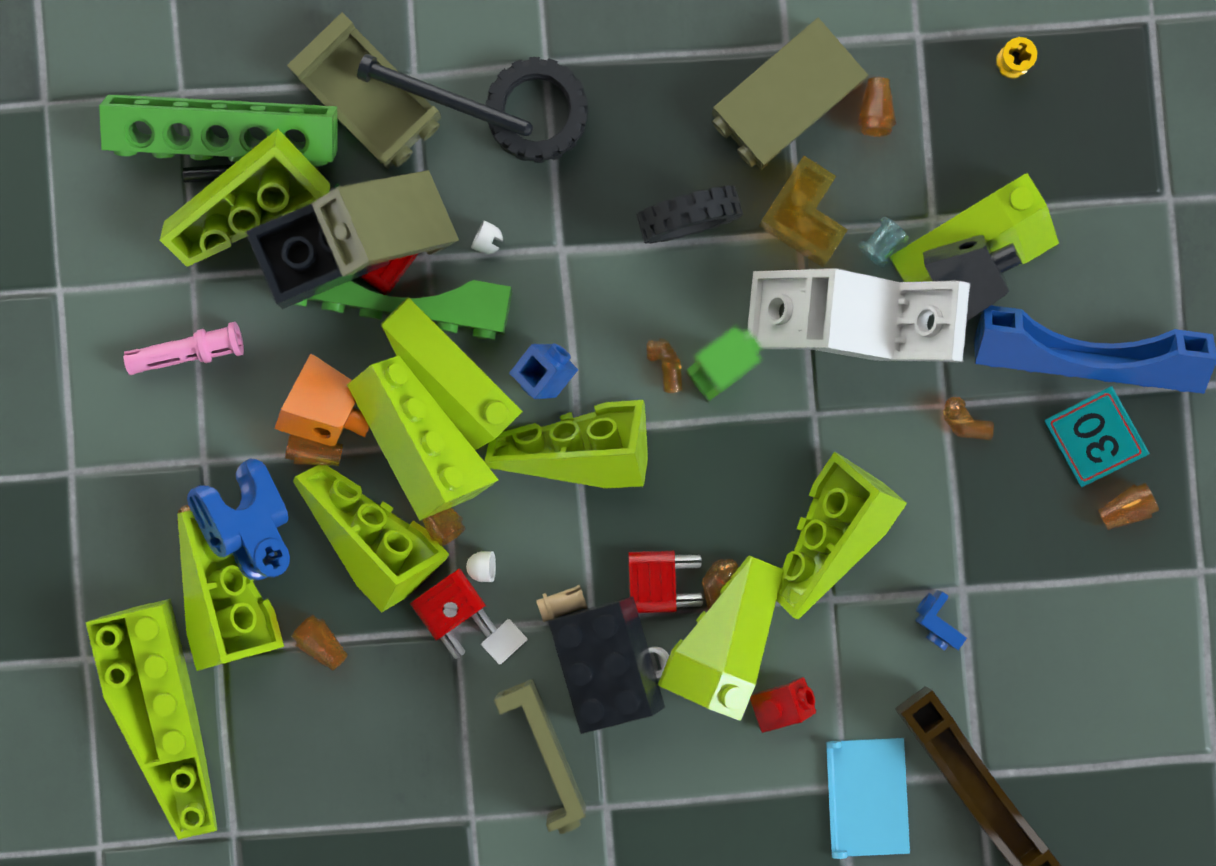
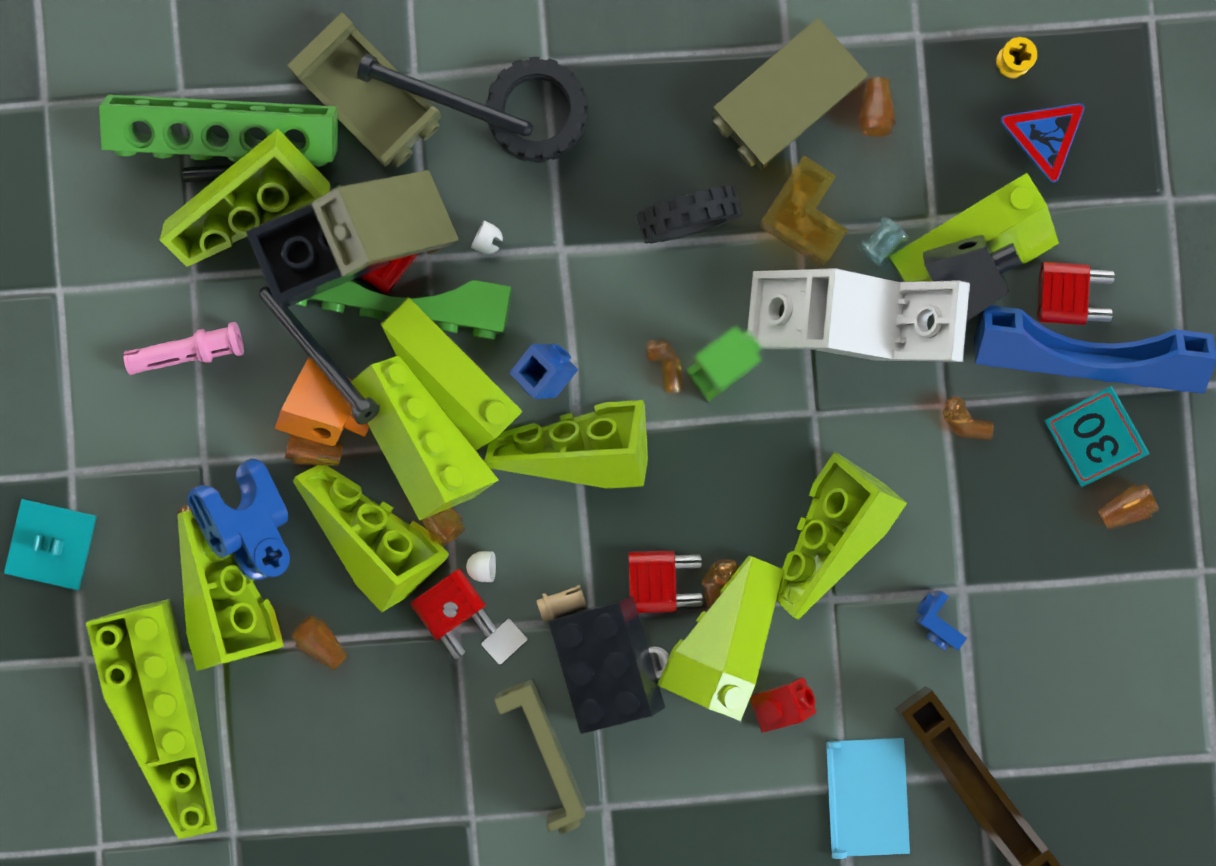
(50, 544): none -> teal piece
(363, 408): none -> black bar
(1046, 135): none -> piece
(1065, 293): none -> red piece

